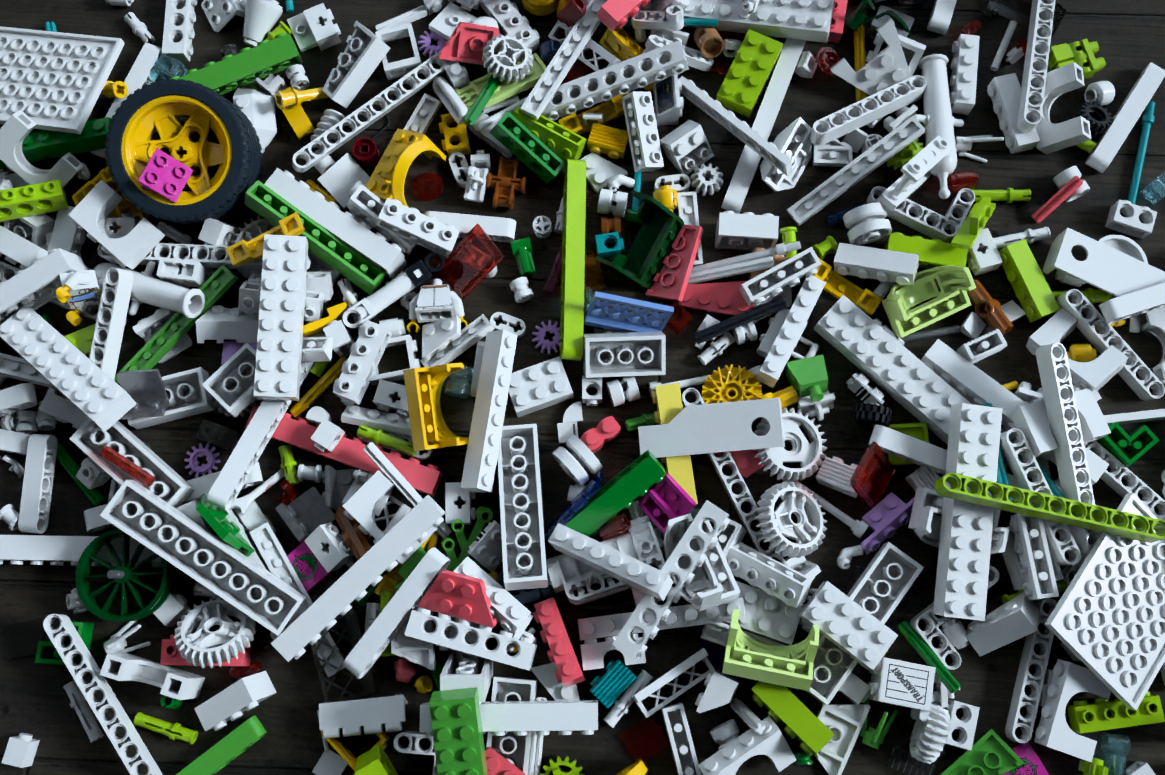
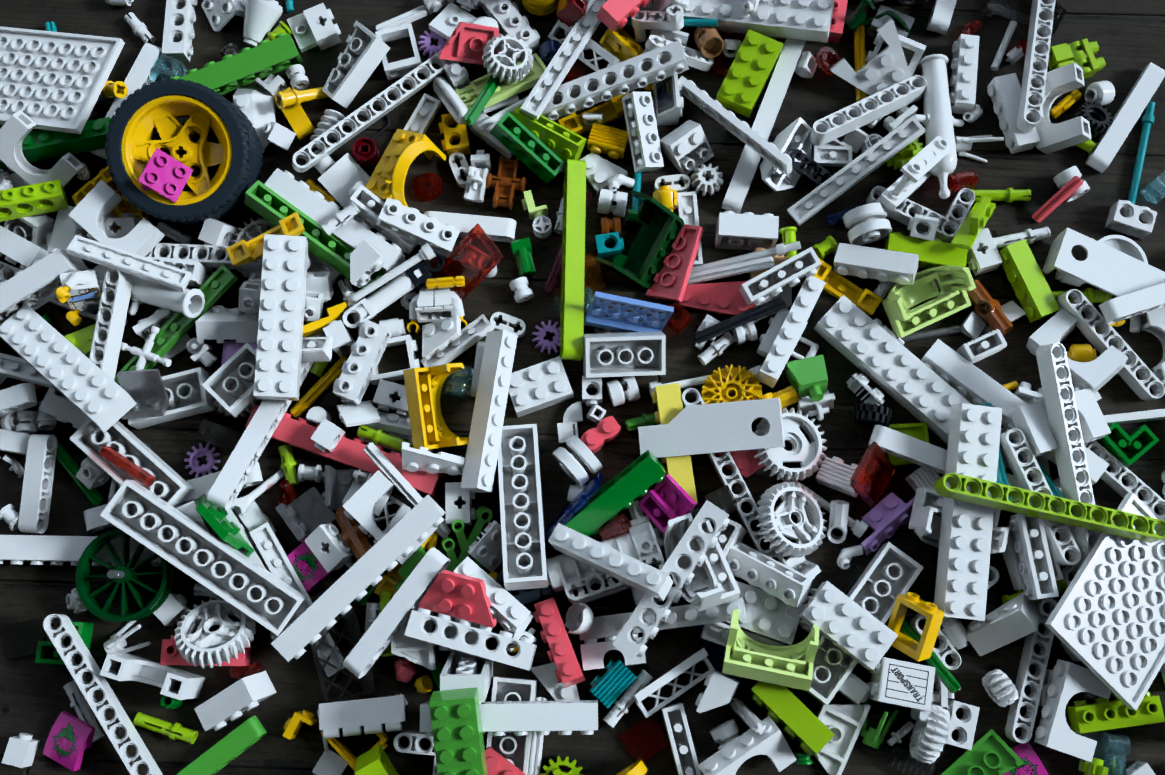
(69, 740): none -> dark pink slope
(129, 263): none -> white tile
(145, 353): none -> white piece
(201, 352): none -> white hips
(278, 135): none -> white brick
(294, 724): none -> yellow bracket
(340, 218): none -> white pin
(358, 414): none -> white piece
(364, 262): none -> white slope
(423, 460): none -> white wing
(424, 253): none -> white piece
(445, 282): none -> yellow axle
(528, 204): none -> yellowish green bracket
(579, 618): none -> white hair
(595, 408): none -> white piece
(724, 500): none -> clear smoke brick
(799, 167): none -> black beam
(838, 519): none -> white piece
(896, 737): none -> white piece
(917, 650): none -> yellow window
(928, 234): none -> white brick
(975, 113): none -> white arm
(1000, 688): none -> white gear
(1066, 103): none -> yellow axle

